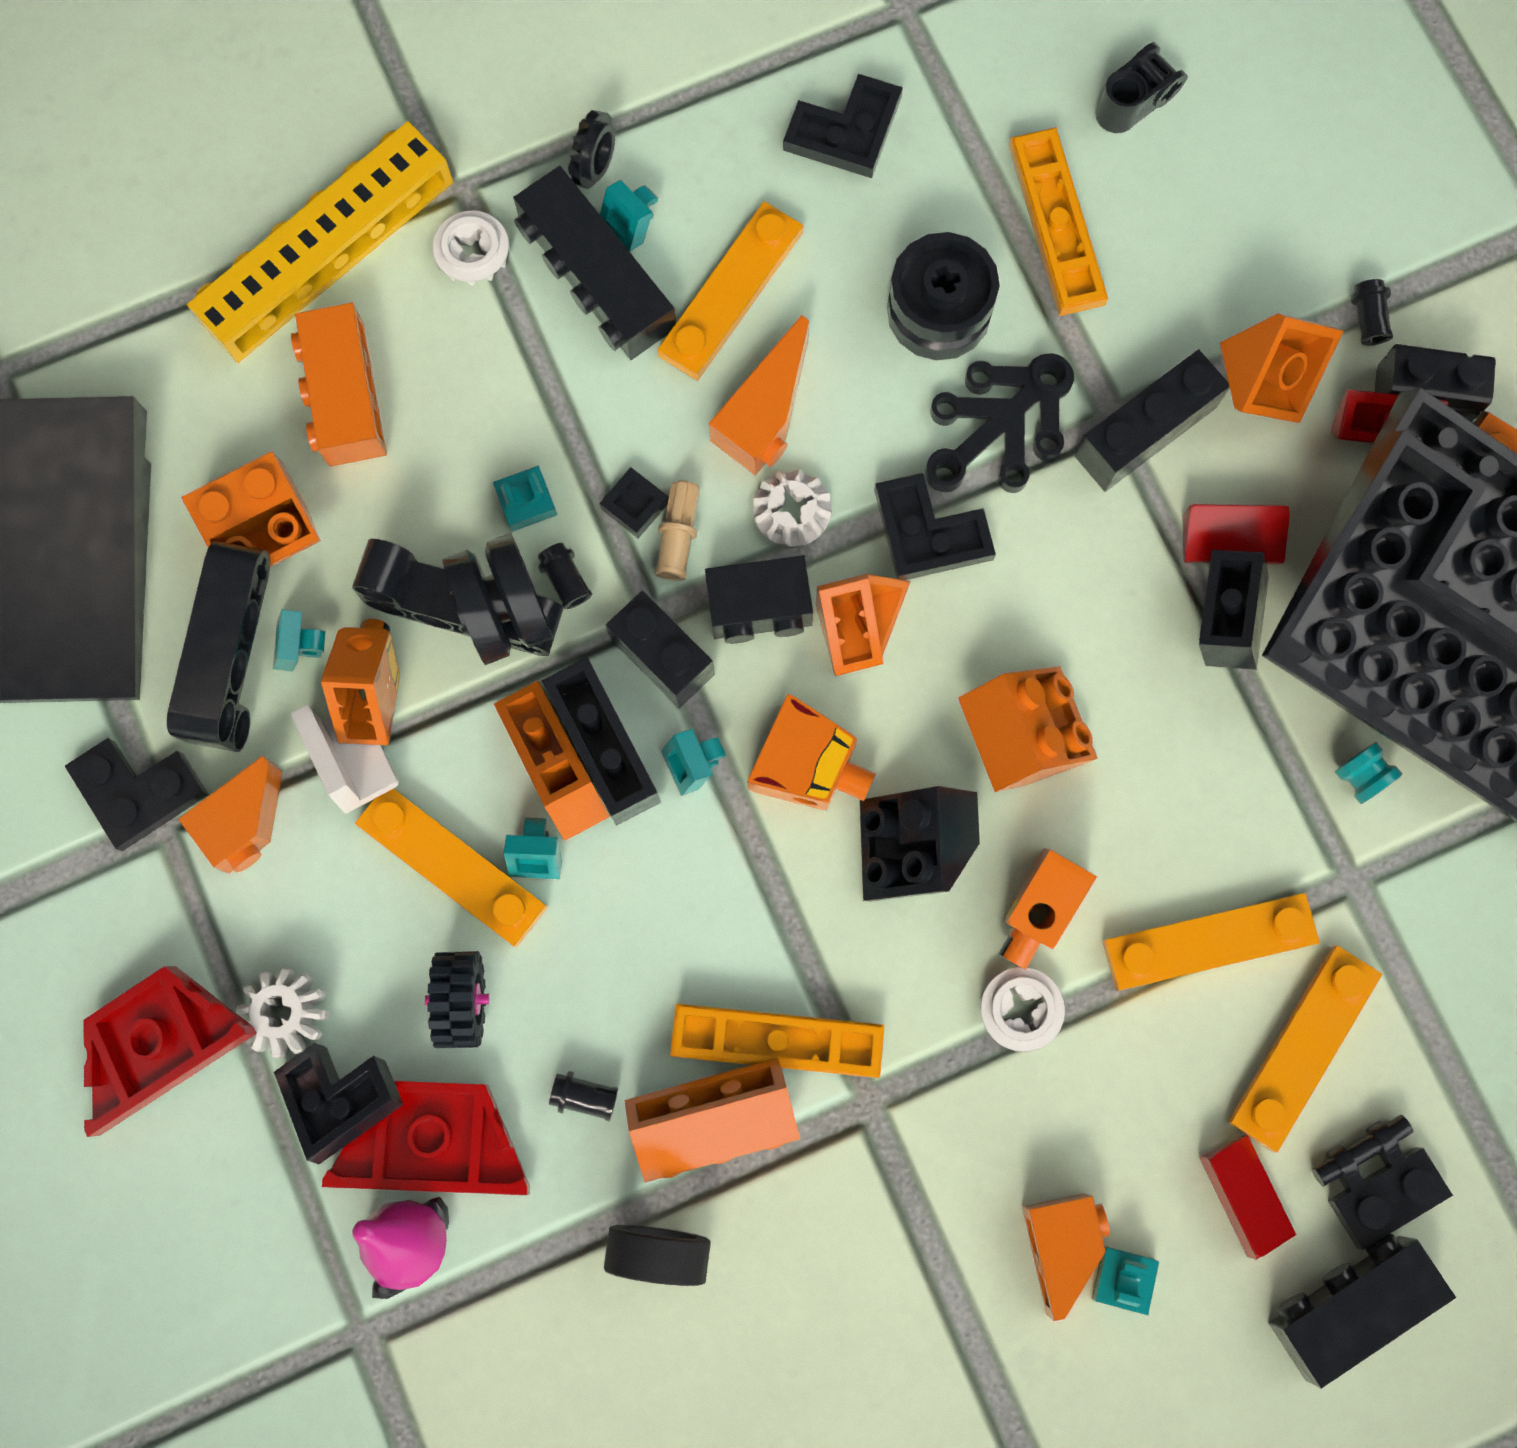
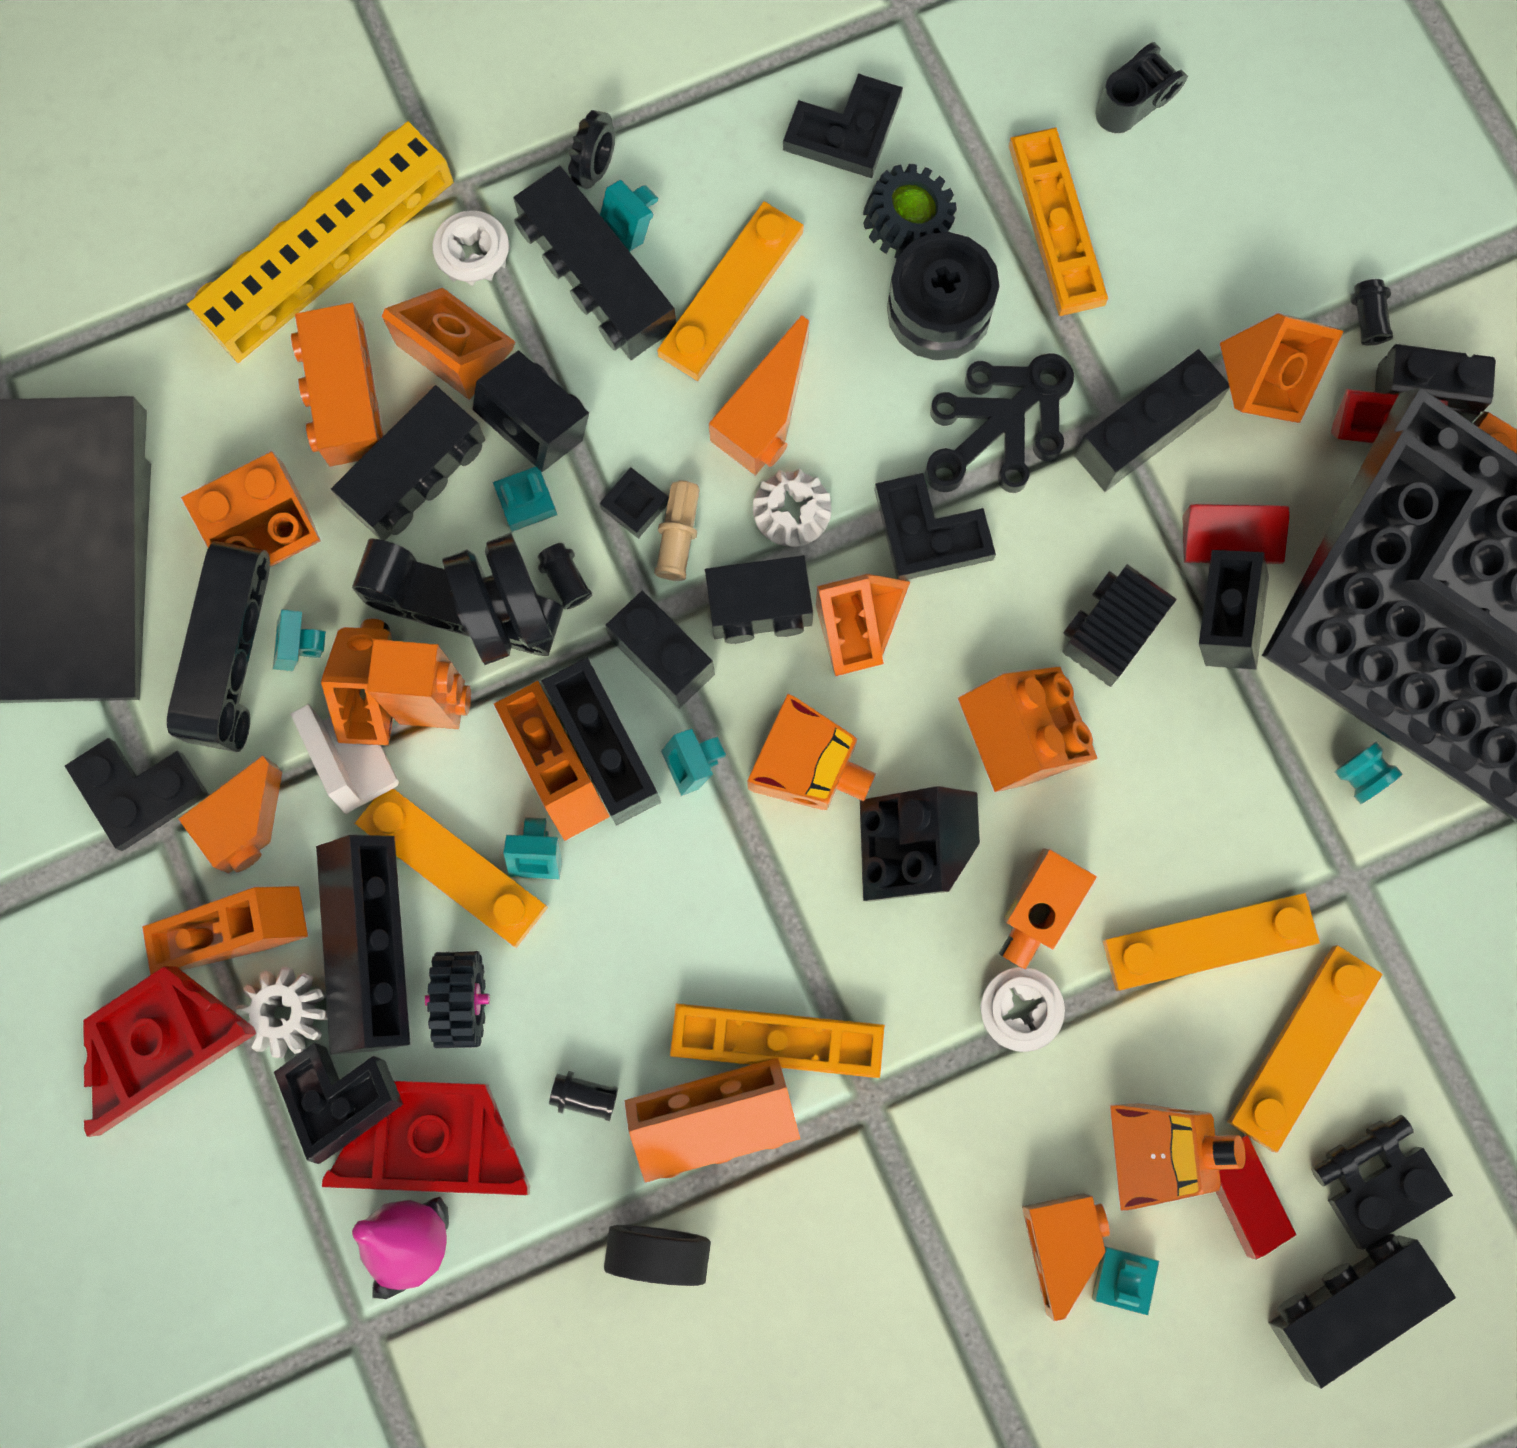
(227, 928): none -> orange slope
(362, 944): none -> black brick
(410, 464): none -> black brick
(417, 684): none -> orange brick
(447, 338): none -> orange slope
(530, 410): none -> black brick
(907, 208): none -> black wheel
(1118, 624): none -> black brick
(1169, 1154): none -> orange torso

